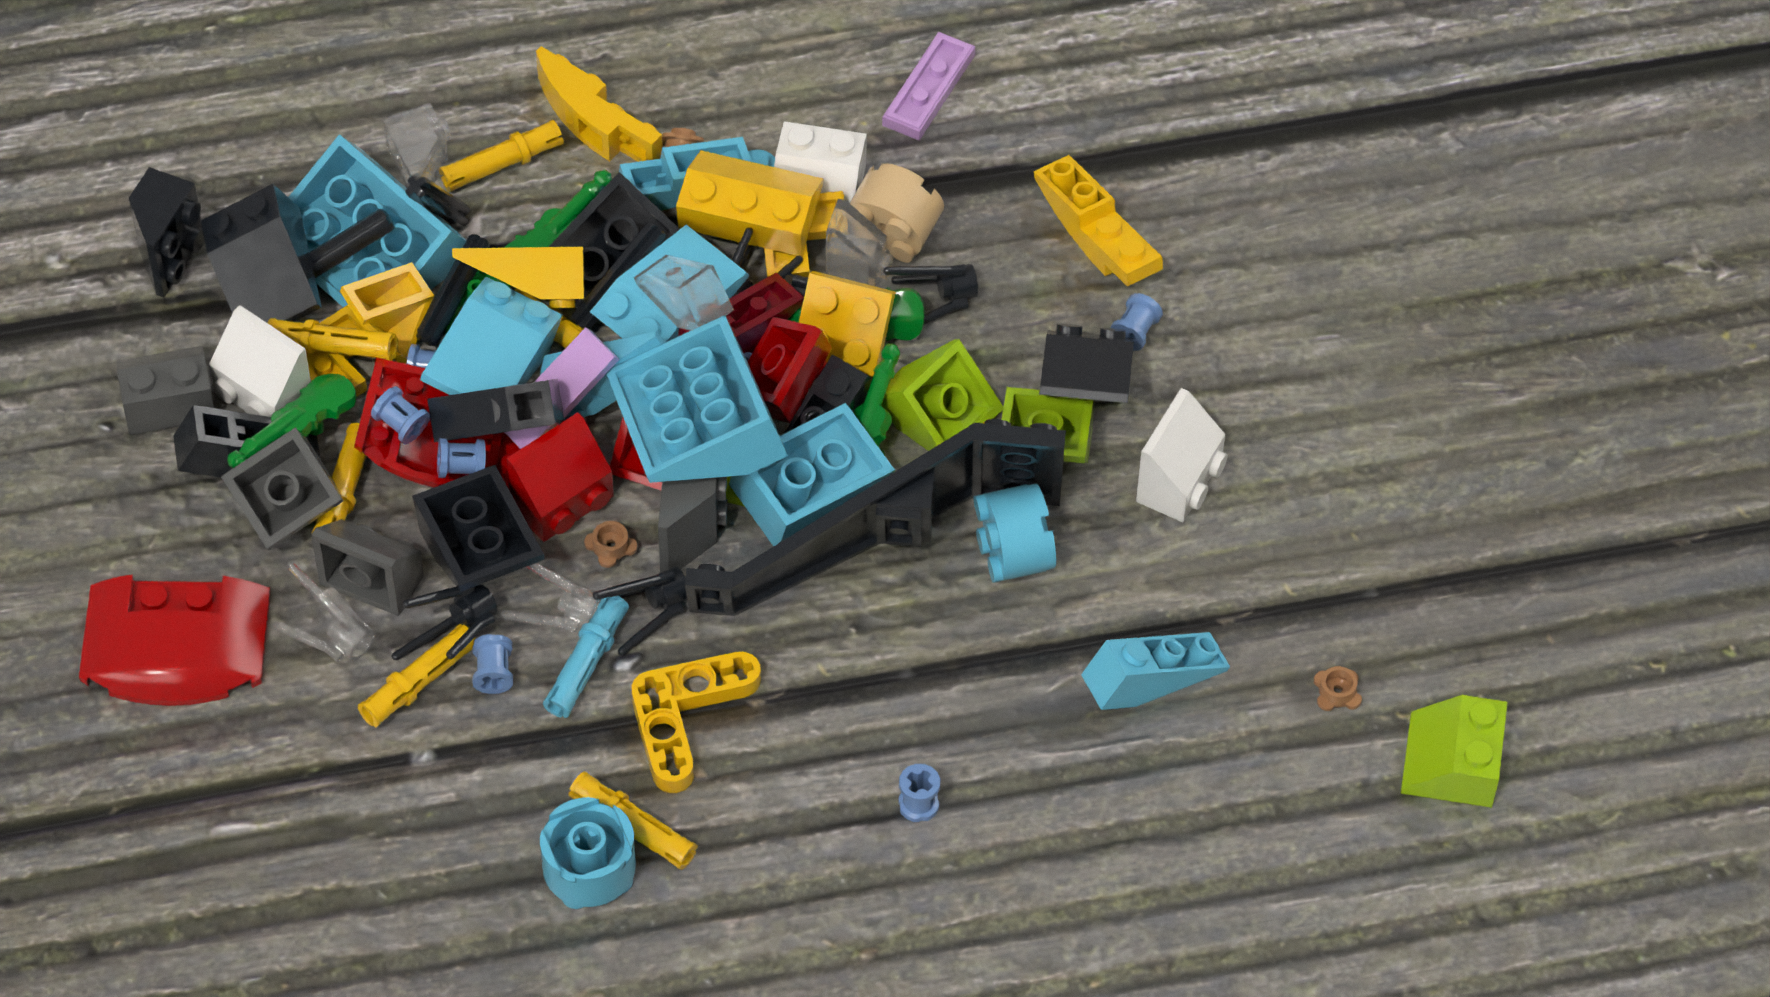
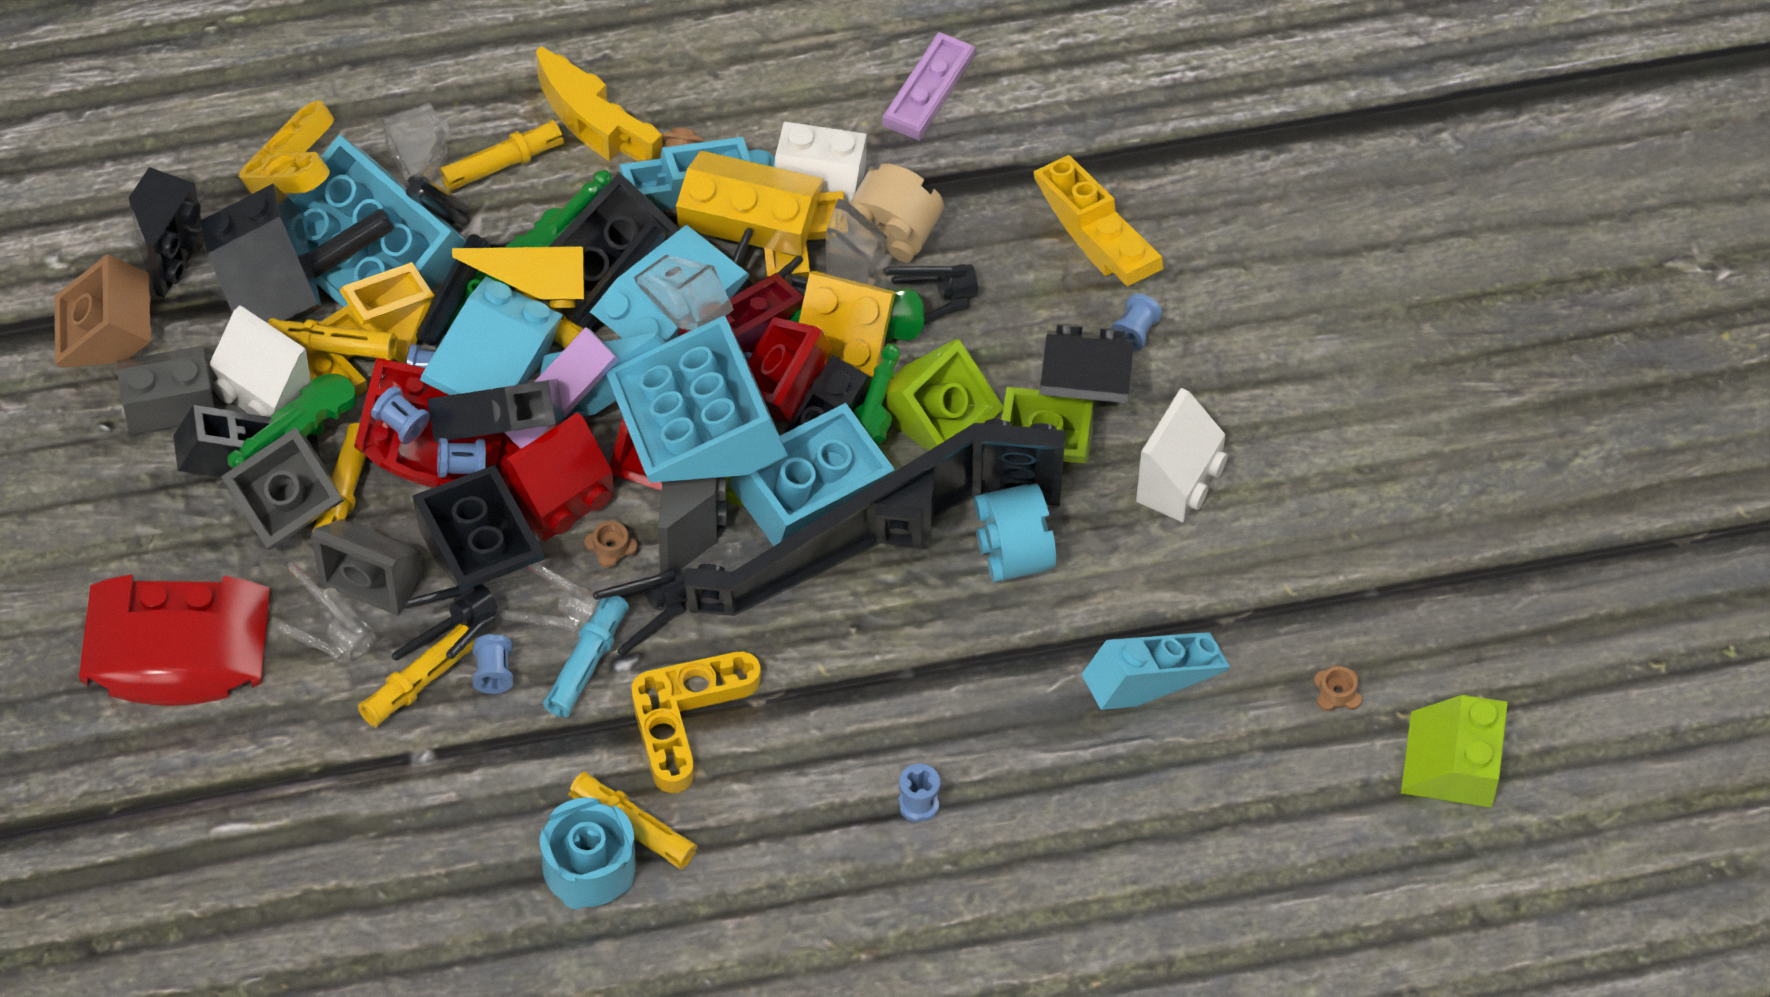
(102, 315): none -> medium nougat slope
(284, 157): none -> yellow beam

